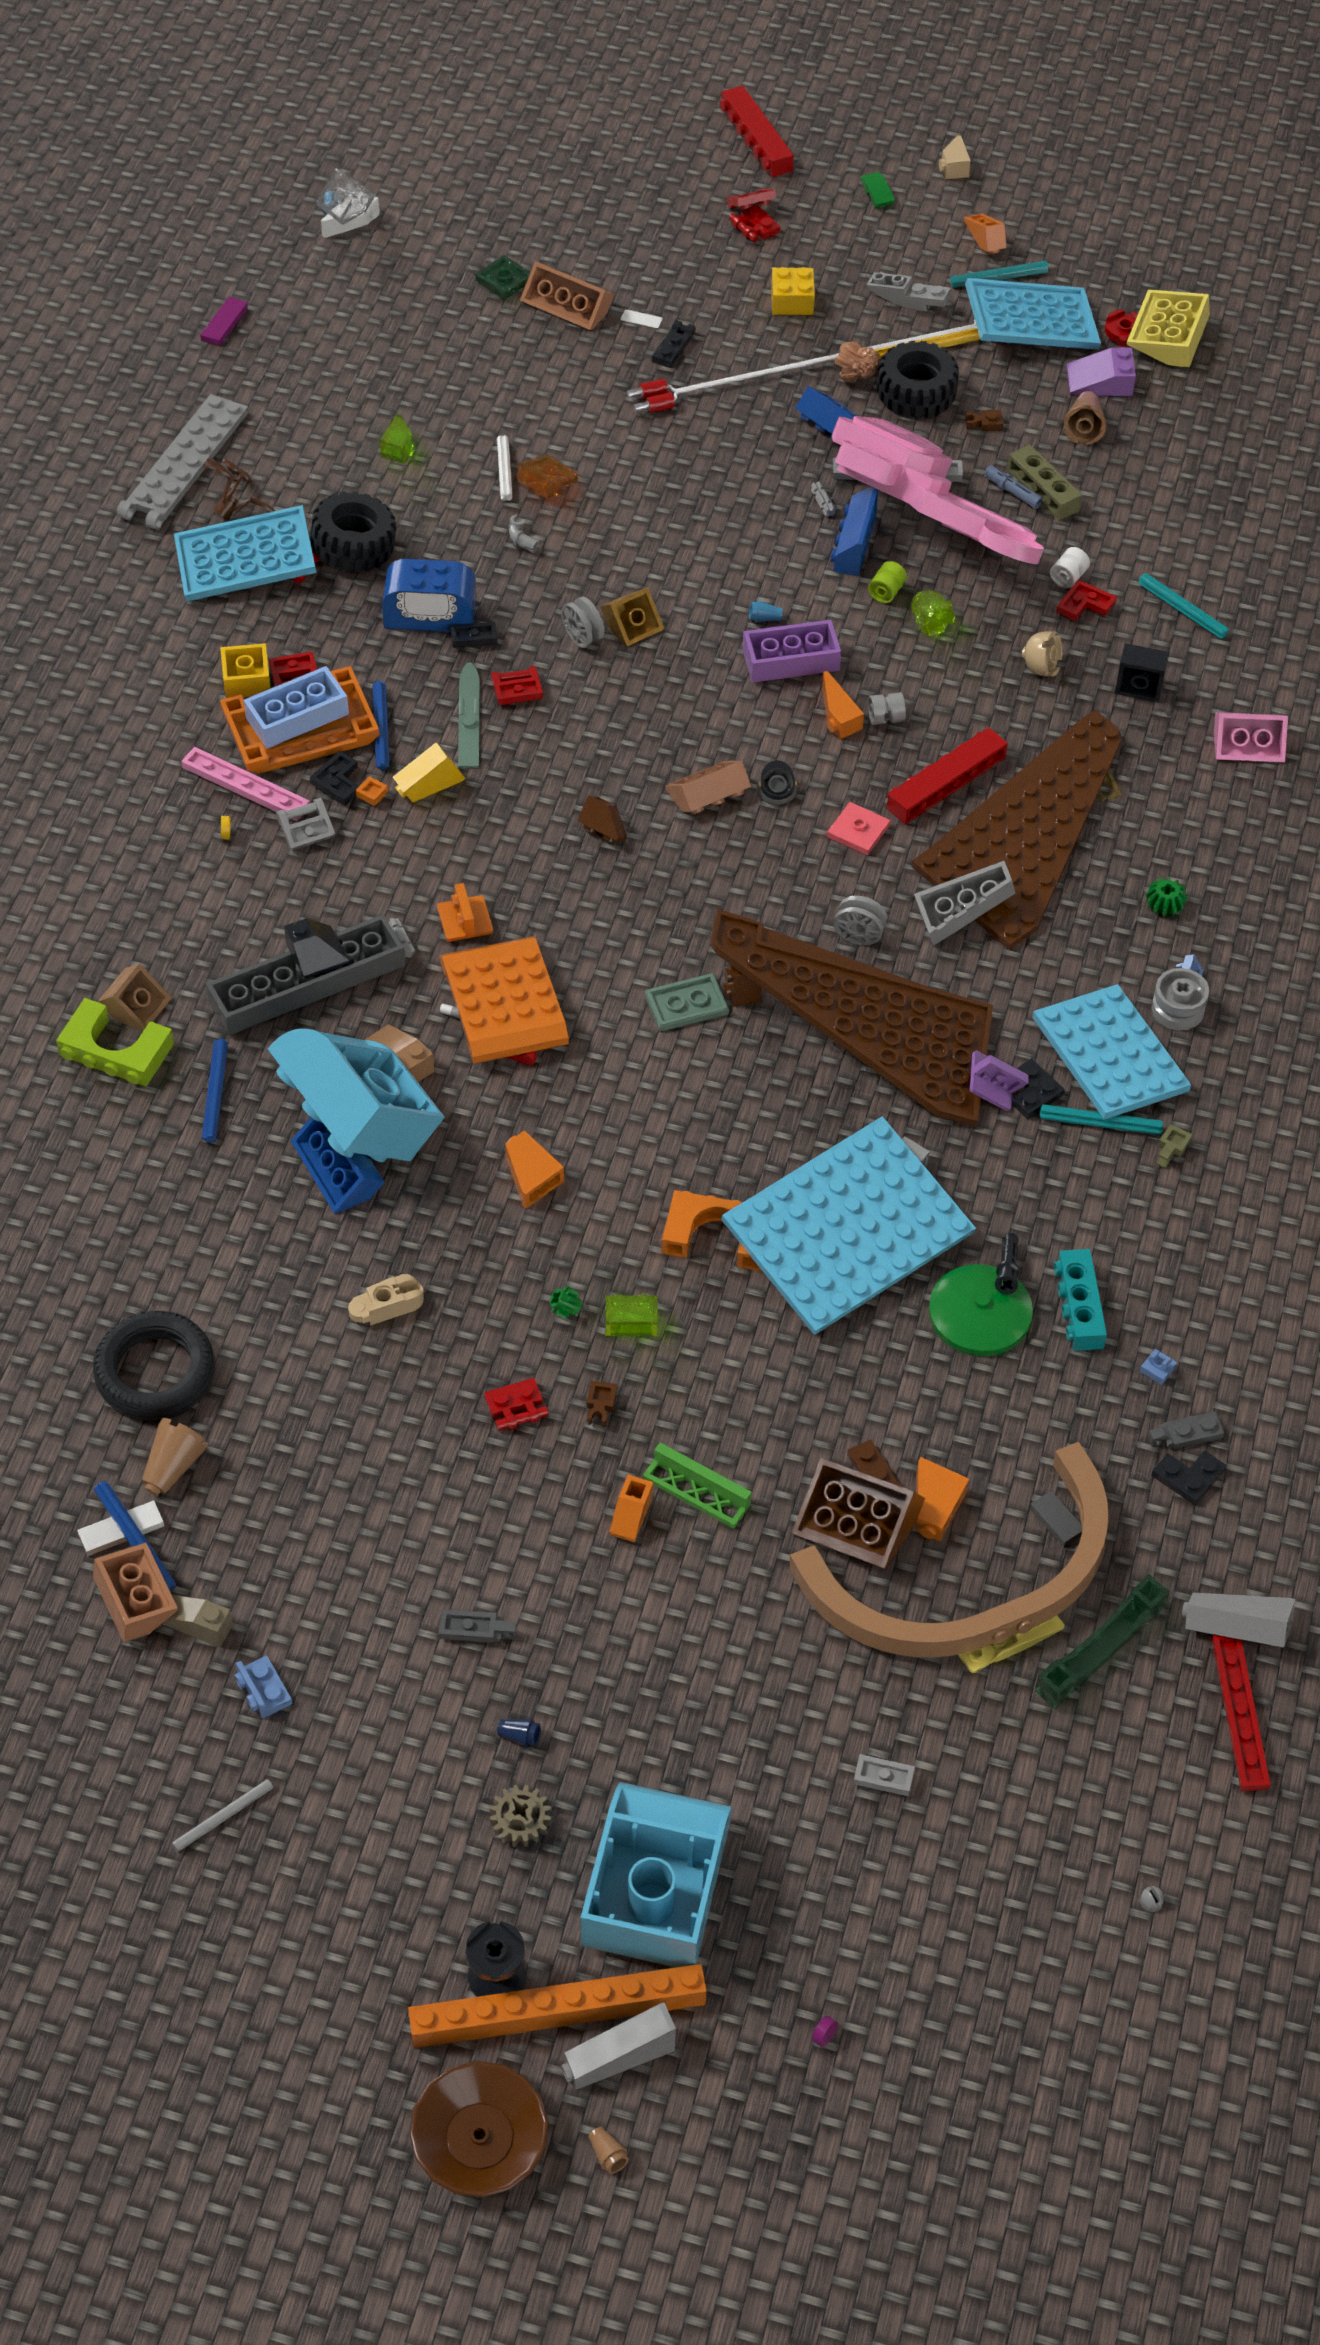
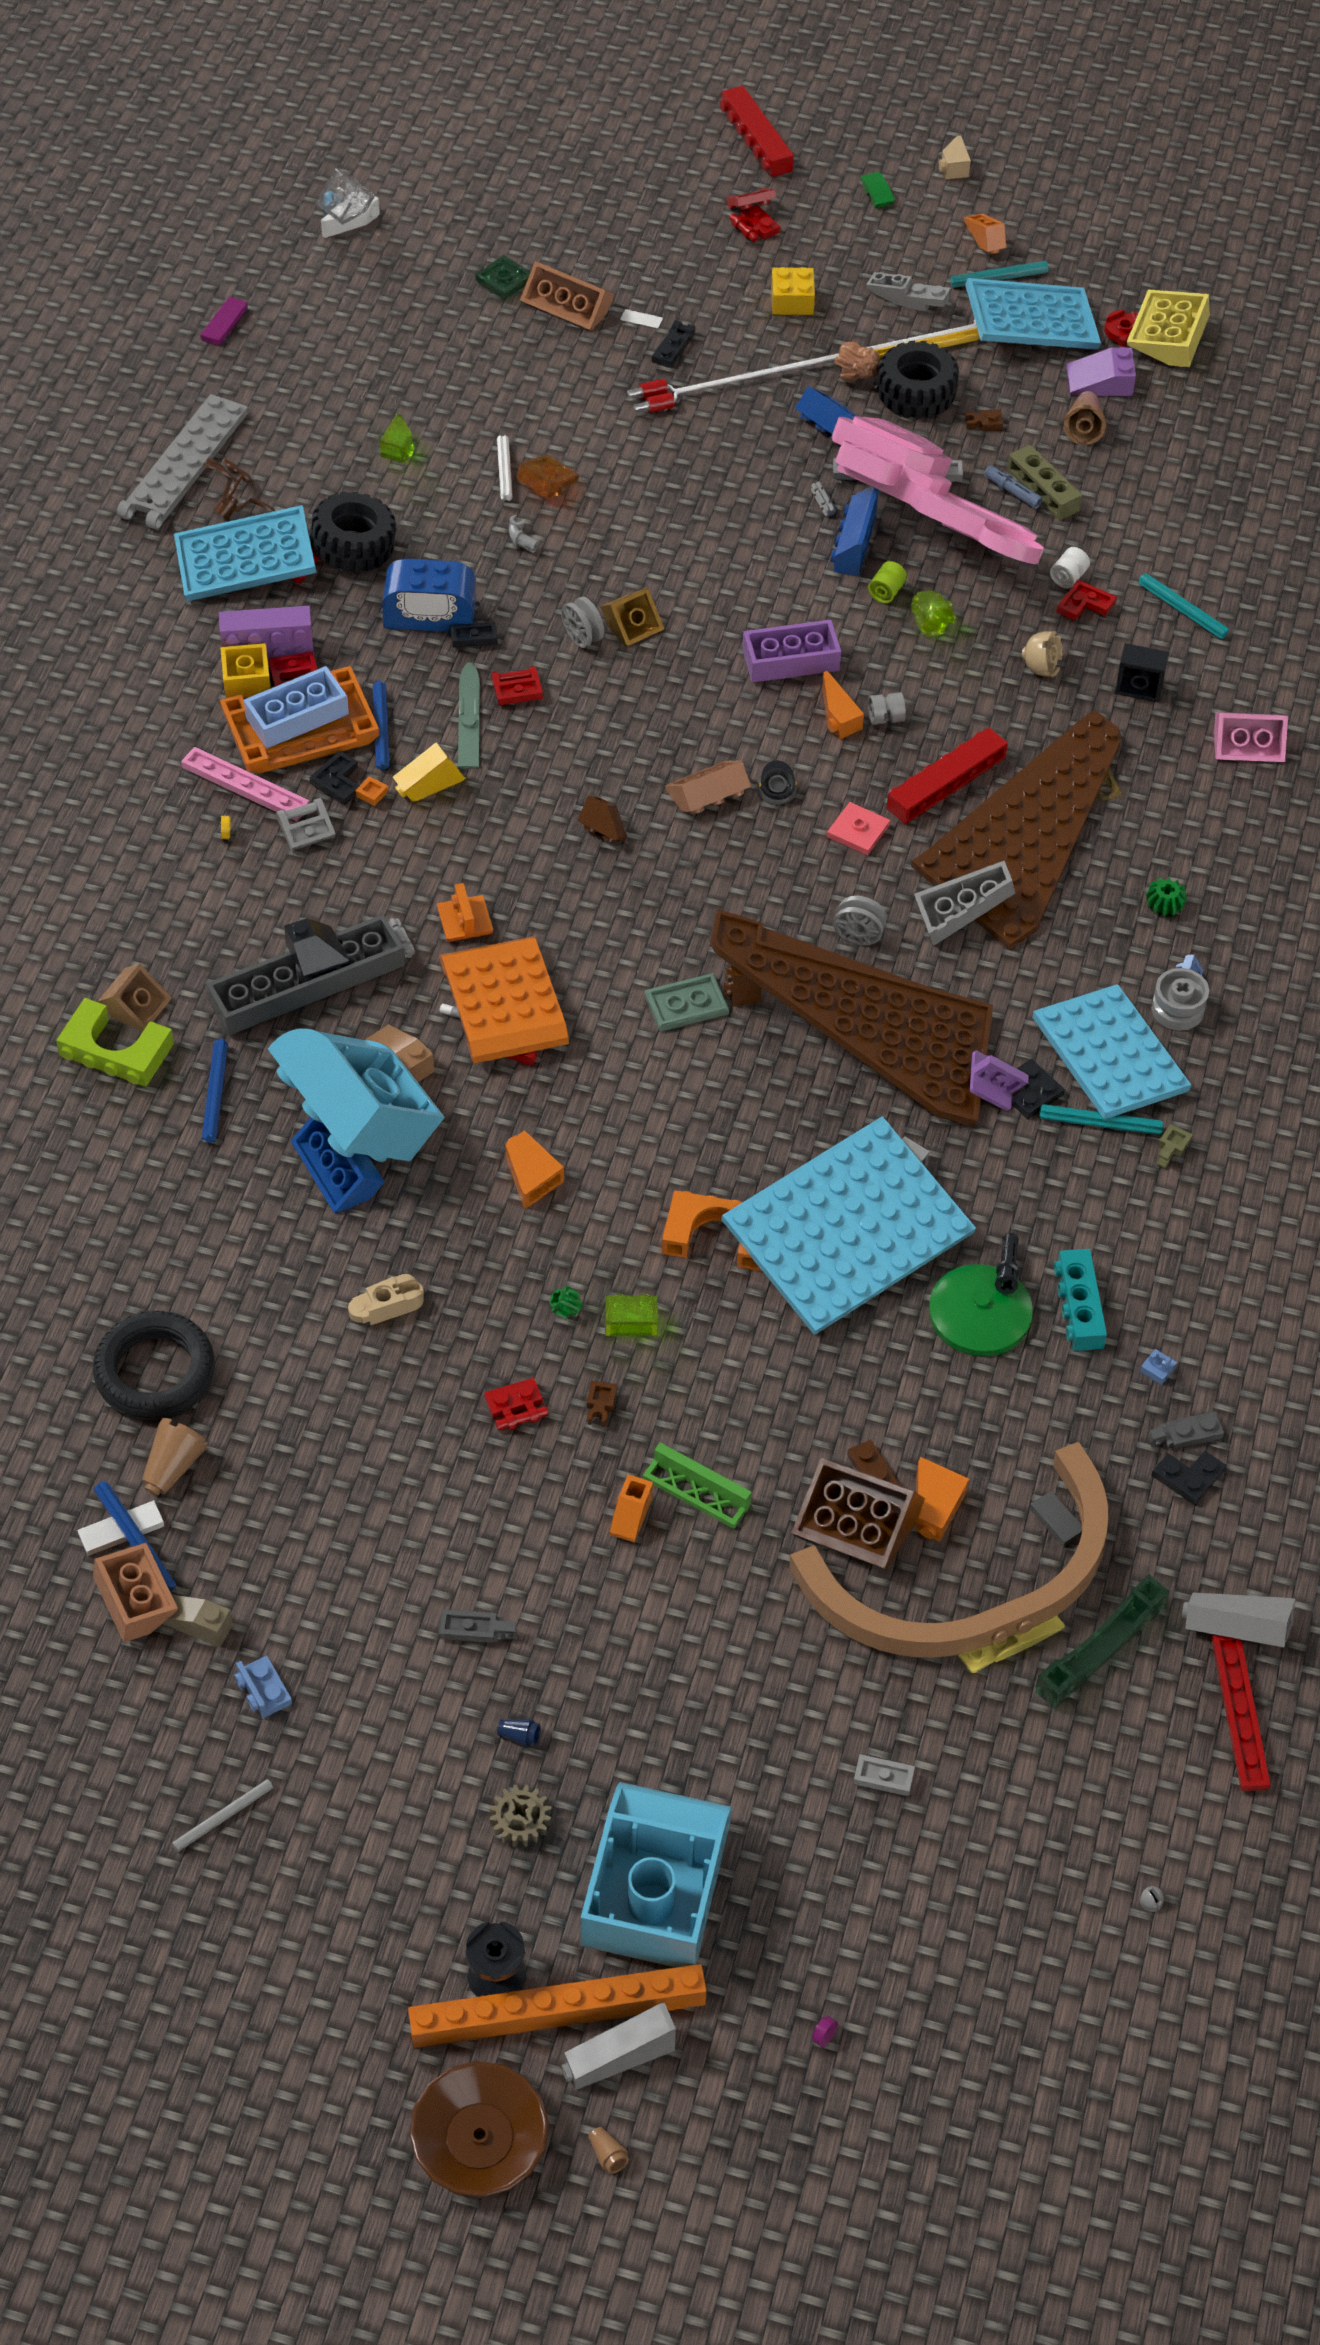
(282, 629): none -> medium lavender brick
(764, 612): dark azure cone -> none

